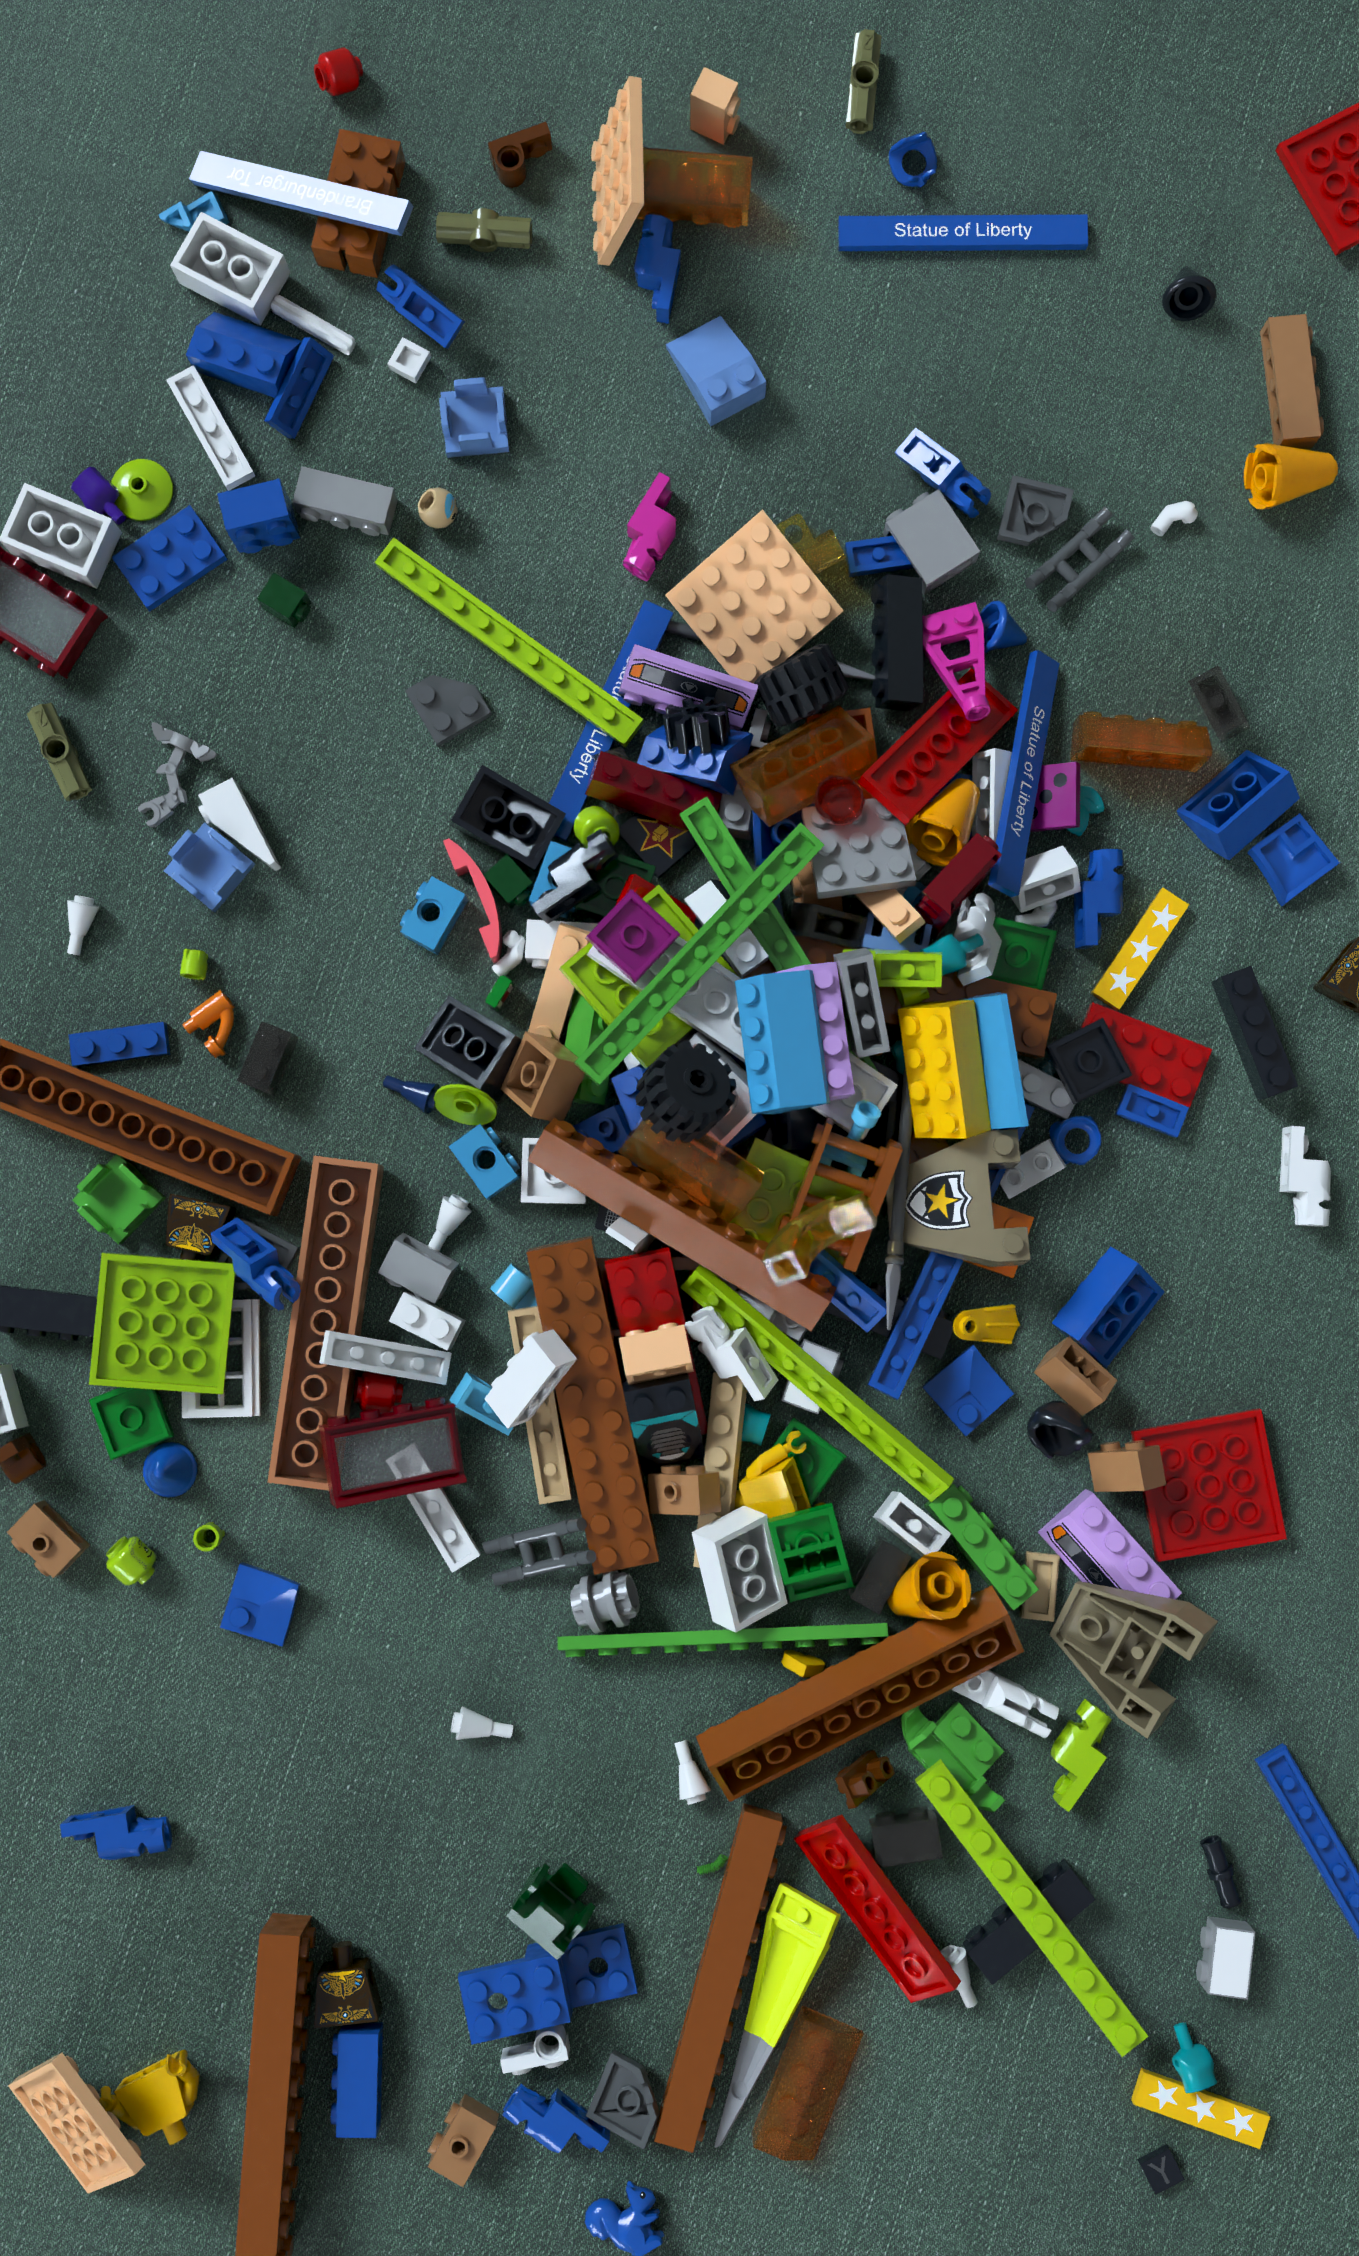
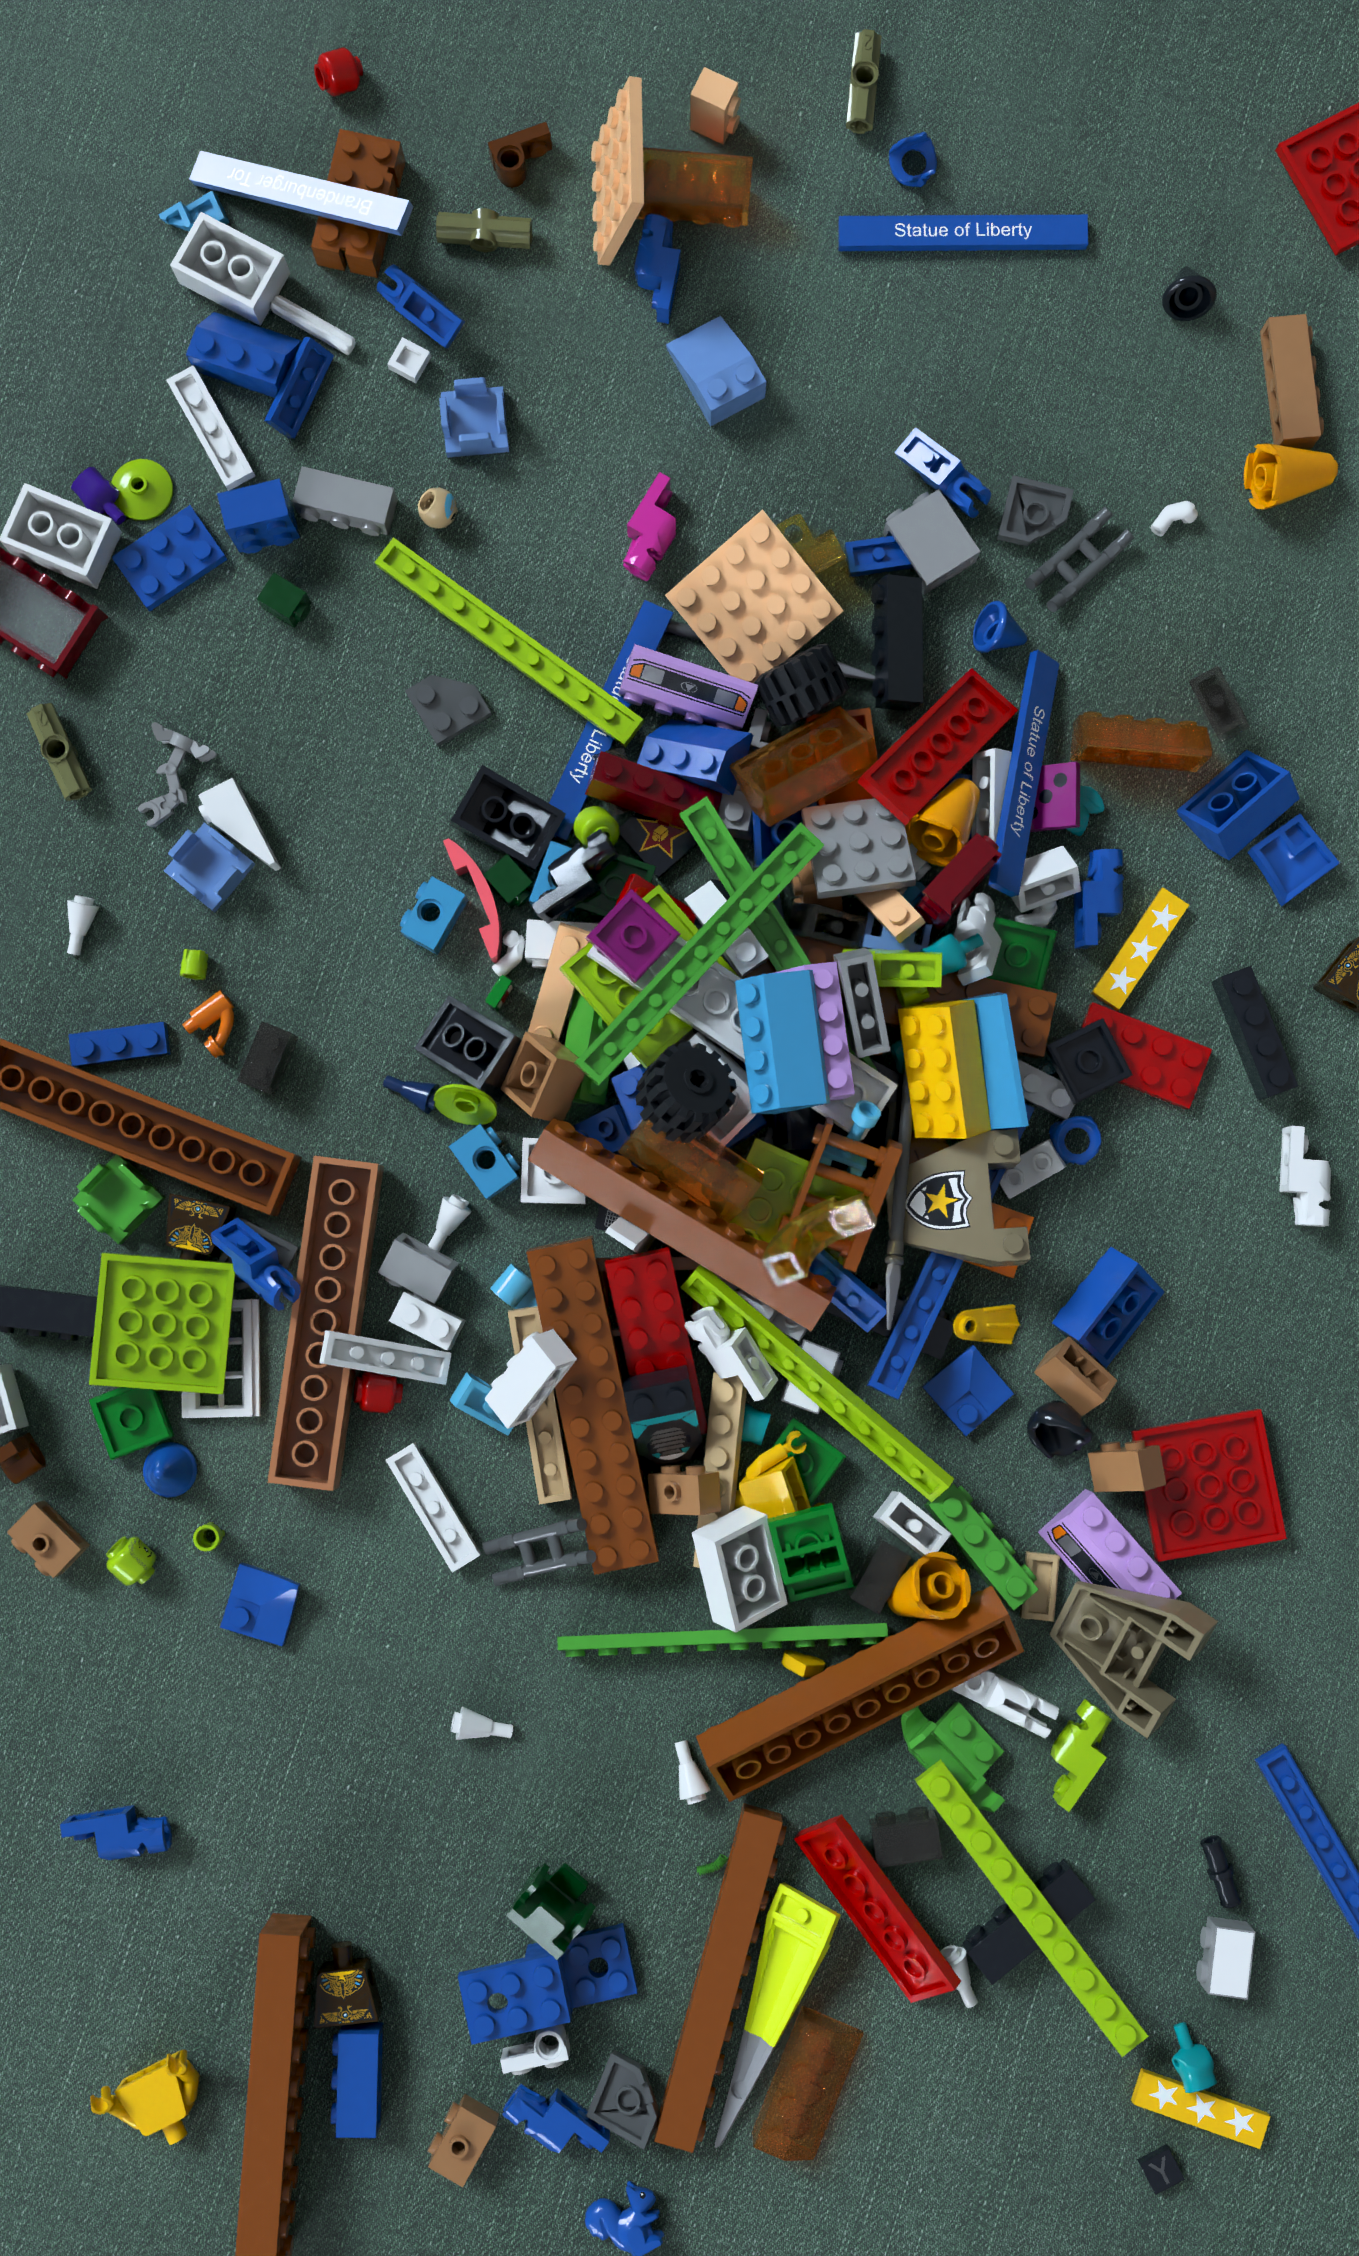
(77, 2123): light nougat plate -> none
(392, 1452): window -> none
(602, 1601): light grey piece -> none
(655, 1353): light nougat brick -> none
(696, 725): black gear -> none
(839, 800): clear red hair -> none
(863, 1777): reddish brown hips -> none
(950, 627): dark pink plate -> none
(1152, 1110): blue plate -> none

